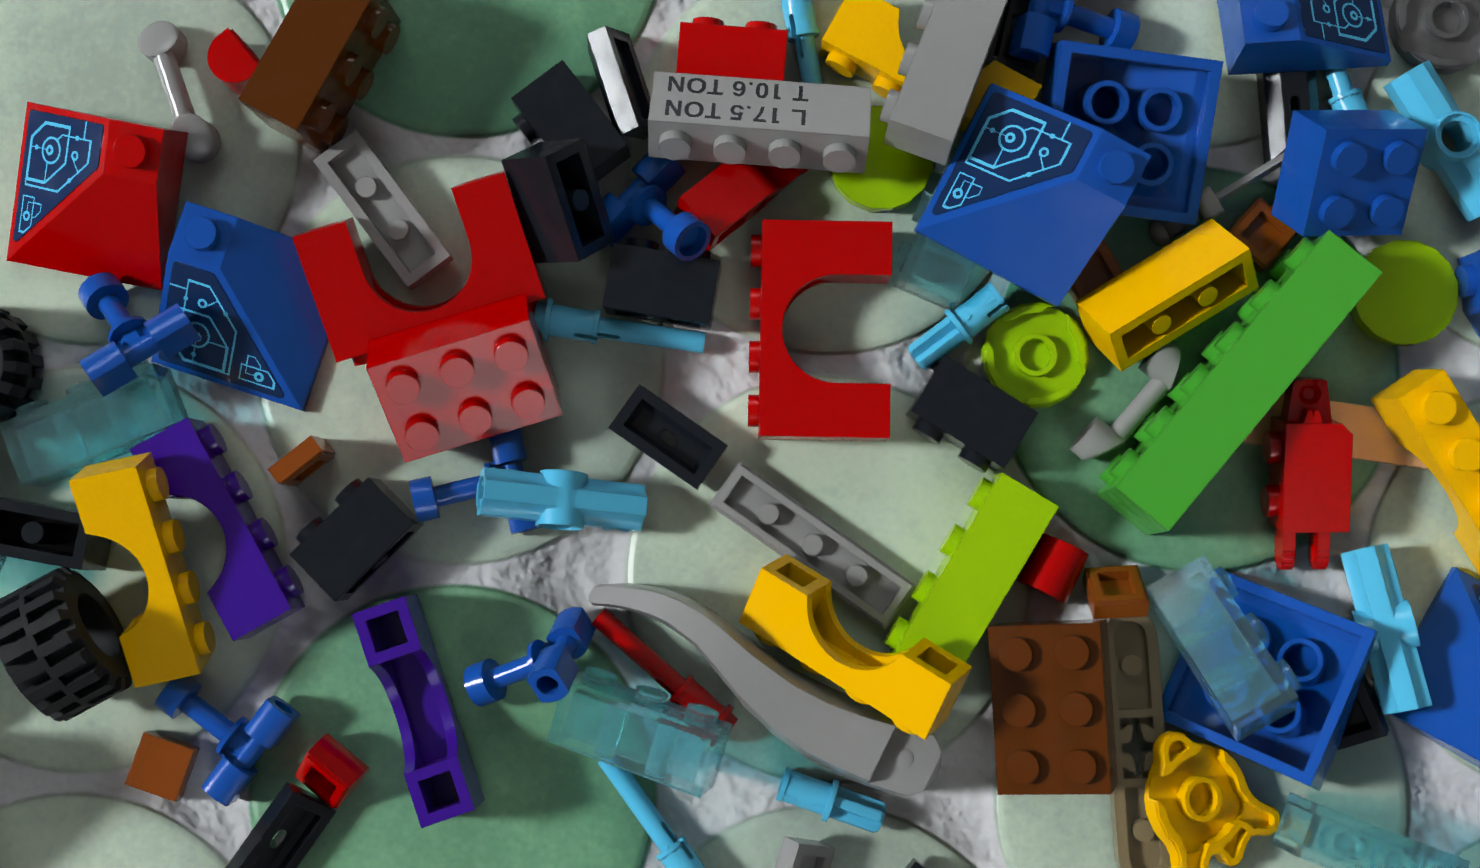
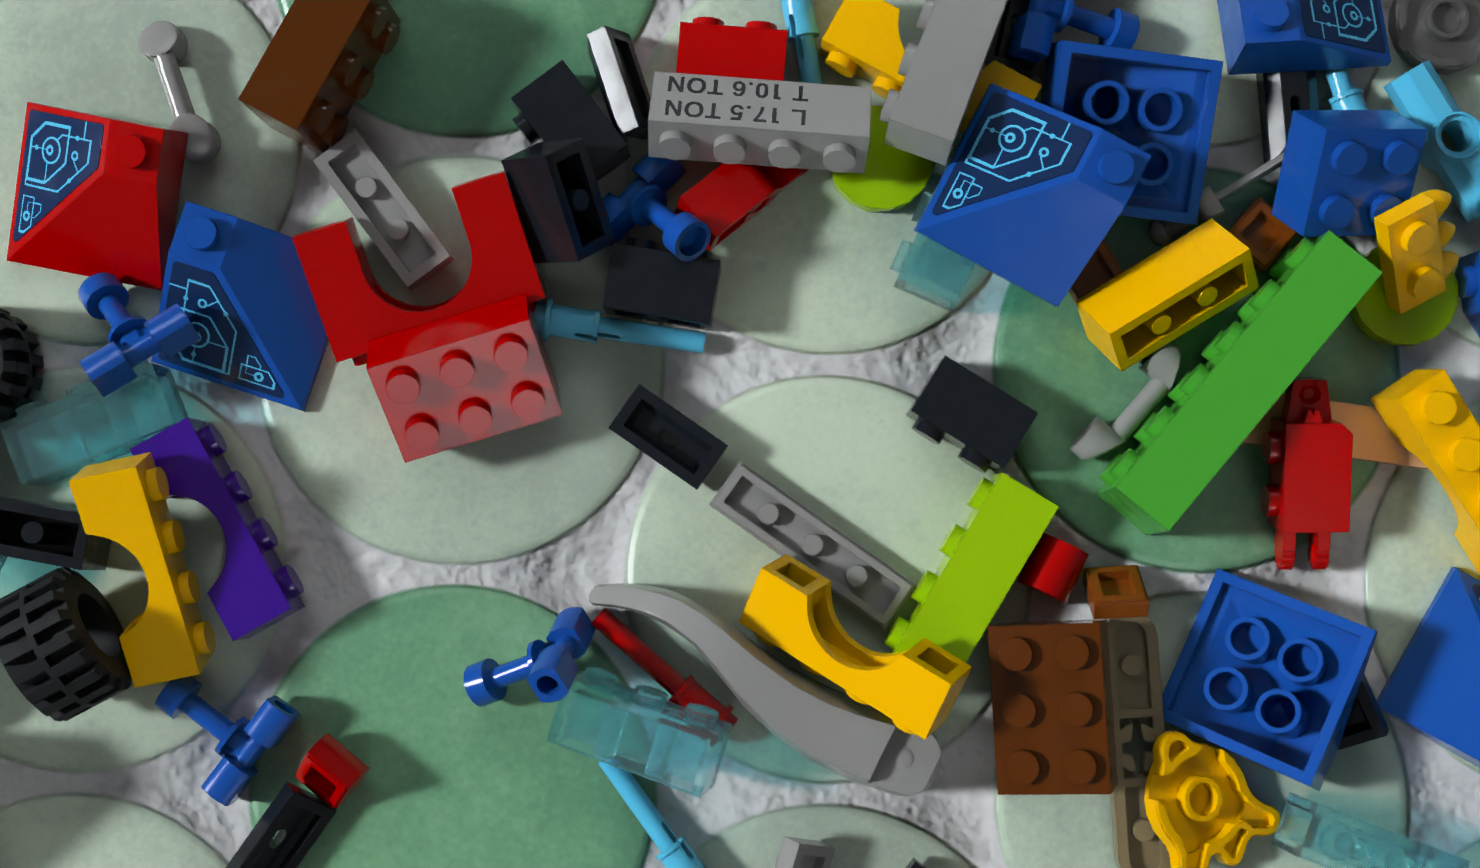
(162, 765): dark orange tile -> none
(232, 60): red brick -> none
(302, 461): dark orange tile -> none
(355, 537): black brick -> none
(433, 742): dark purple arch -> none
(507, 452): blue bar -> none
(561, 499): medium azure piece -> none
(792, 260): red arch -> none
(831, 800): medium azure axle -> none
(958, 326): medium azure axle -> none
(1035, 354): lime tile -> none
(1224, 647): clear light blue brick -> none
(1380, 606): medium azure piece -> none
(1411, 249): none -> yellow plate

